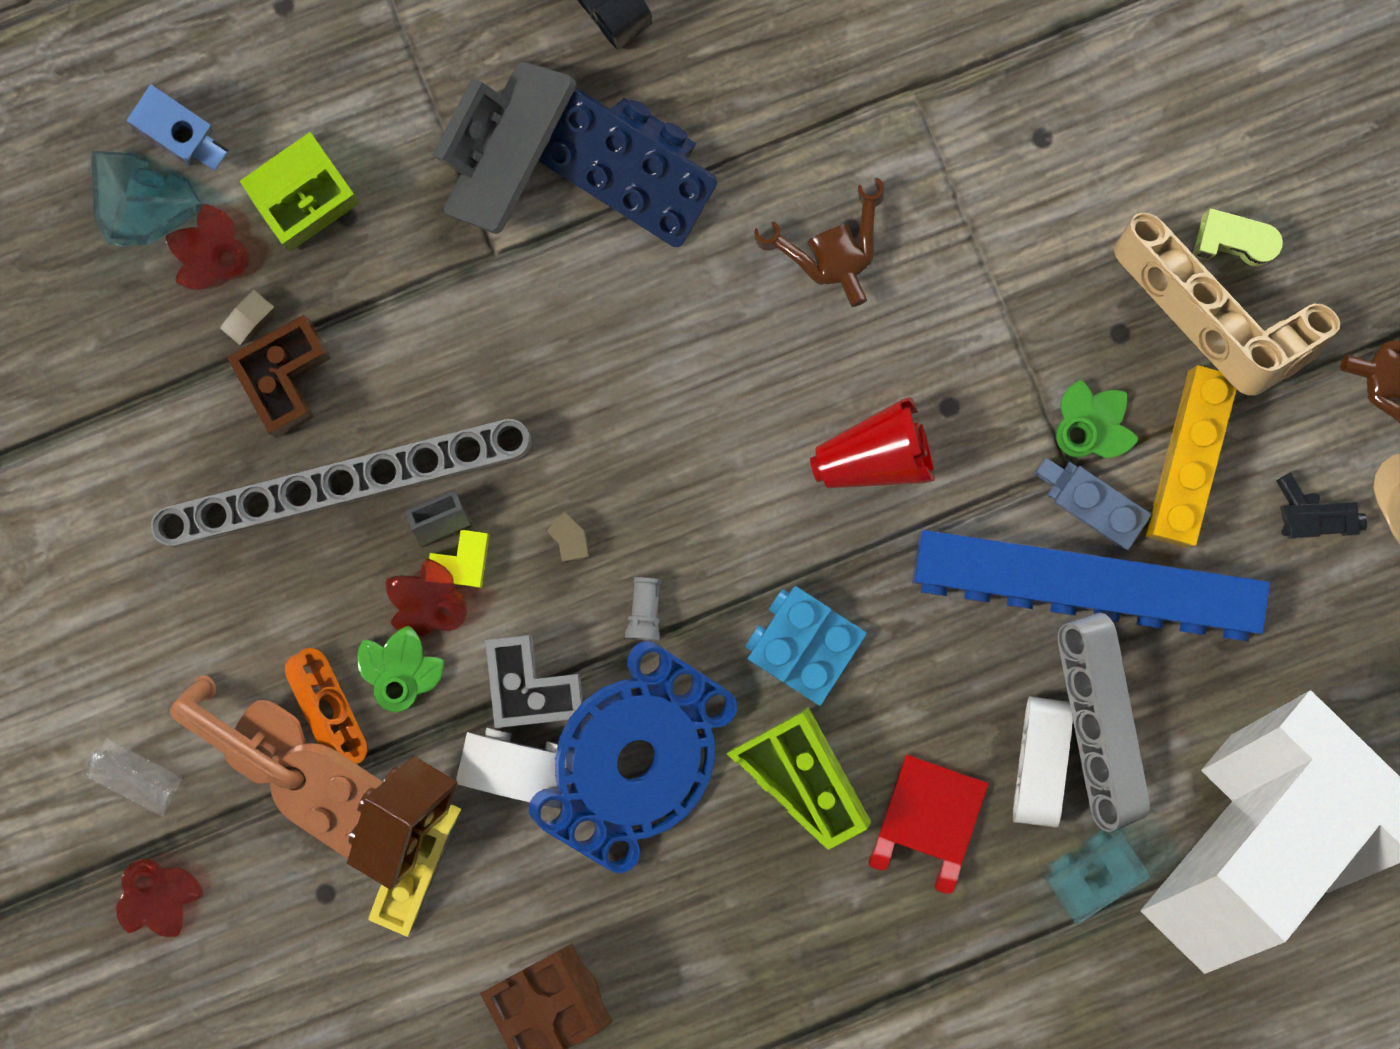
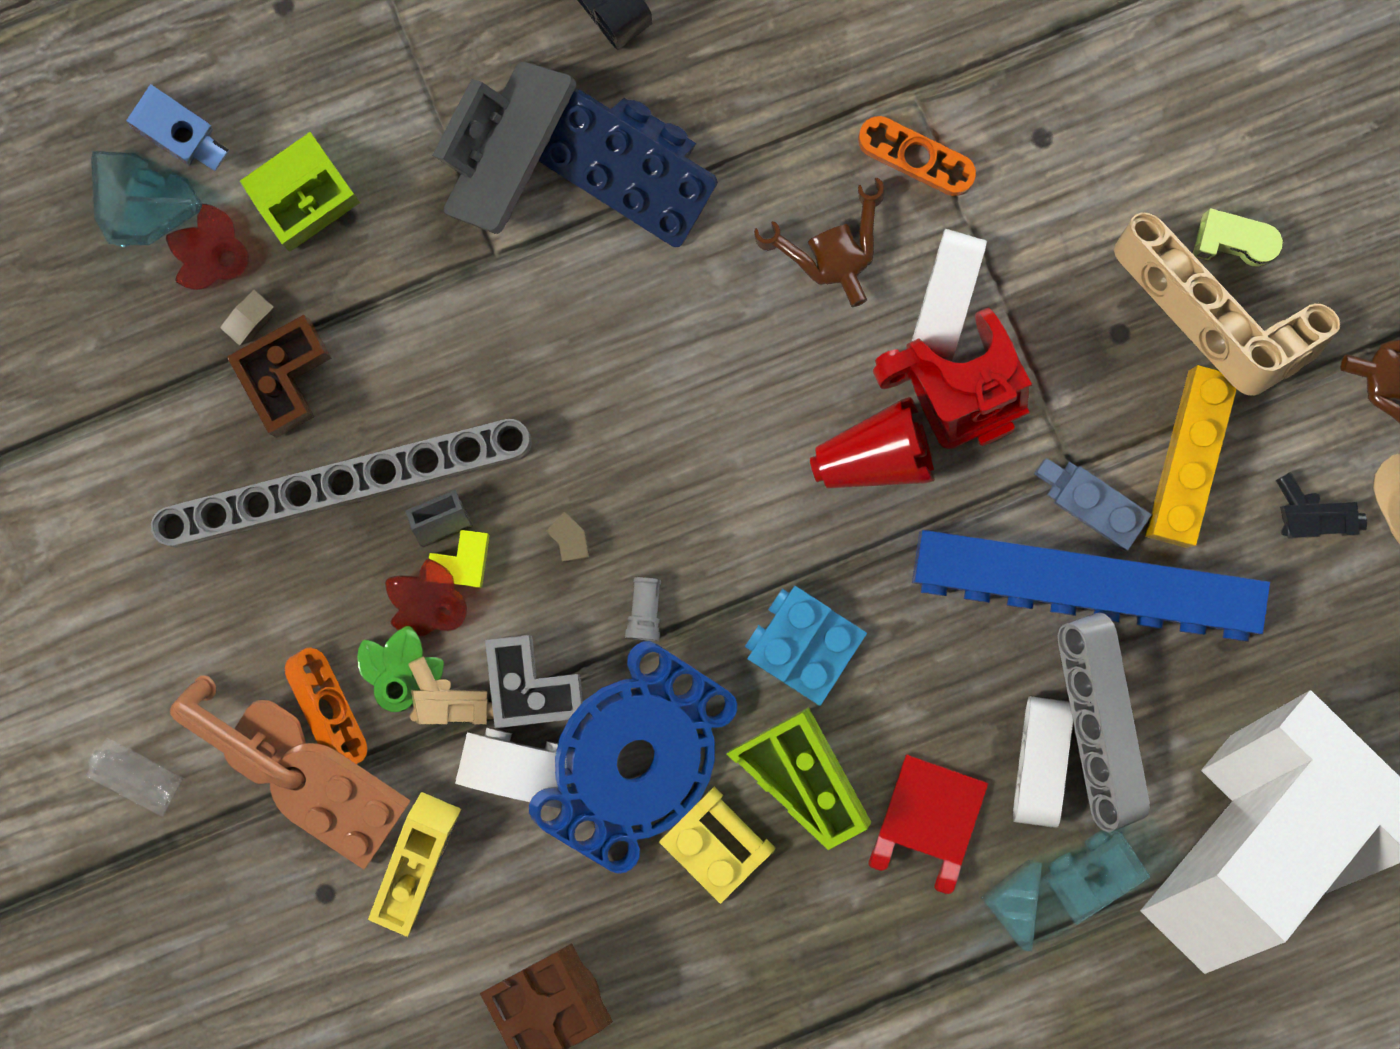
(158, 904): clear red plate -> none
(397, 819): reddish brown brick -> none
(440, 705): none -> tan piece
(706, 855): none -> light yellow plate
(940, 181): none -> orange beam
(949, 292): none -> white beam
(967, 397): none -> red animal
(1015, 902): none -> clear light blue slope
(1098, 419): bright green plate -> none

